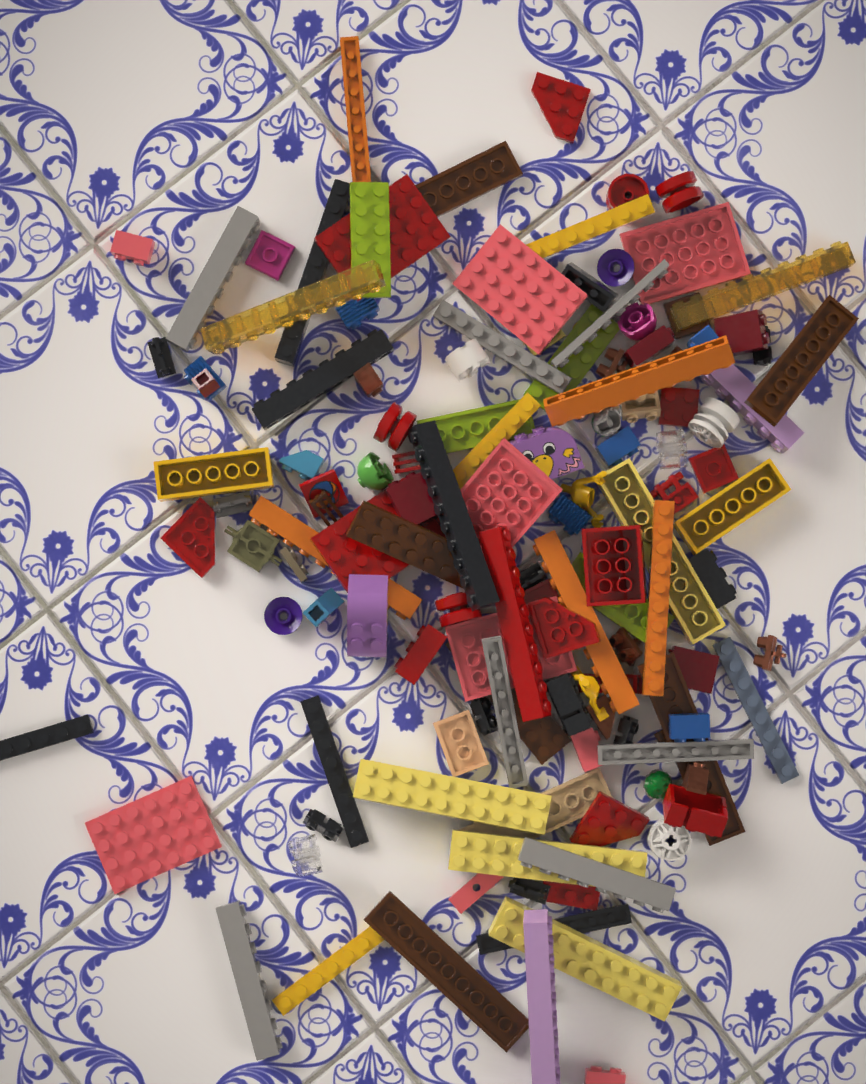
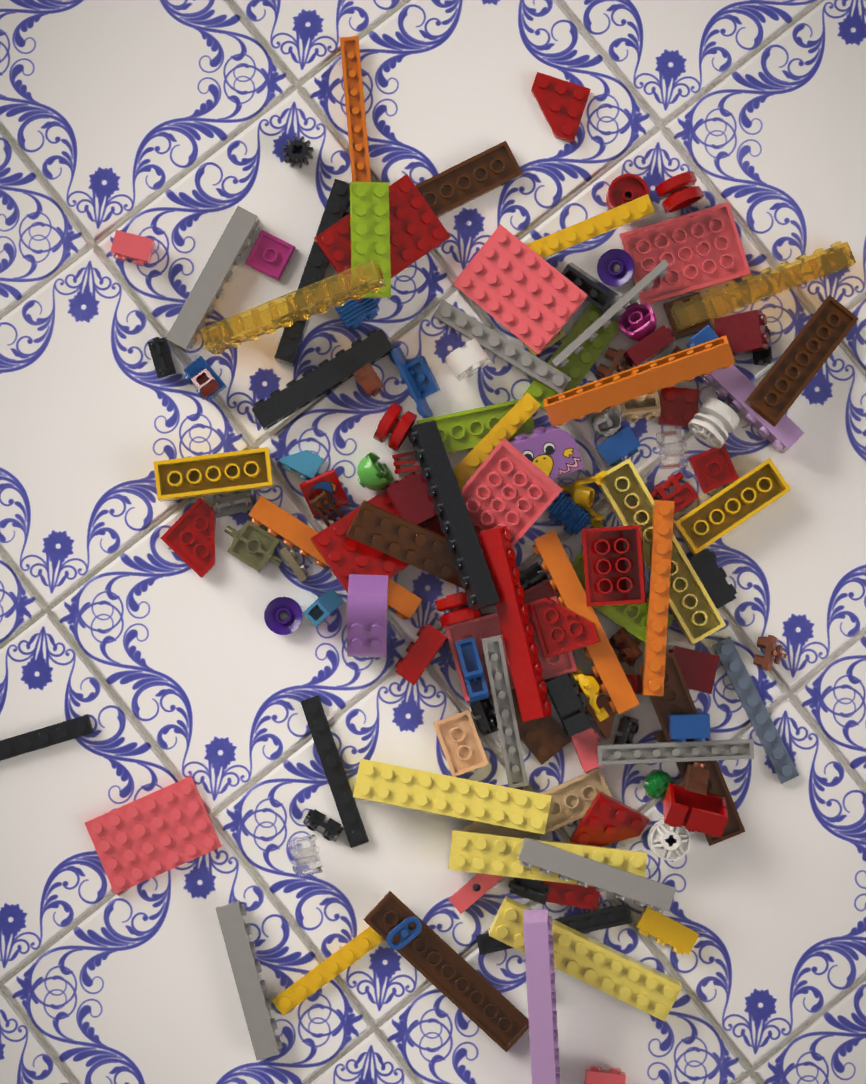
(294, 157): none -> black gear
(404, 932): none -> blue plate
(418, 379): none -> blue bracket
(472, 669): none -> blue slope
(666, 931): none -> yellow brick

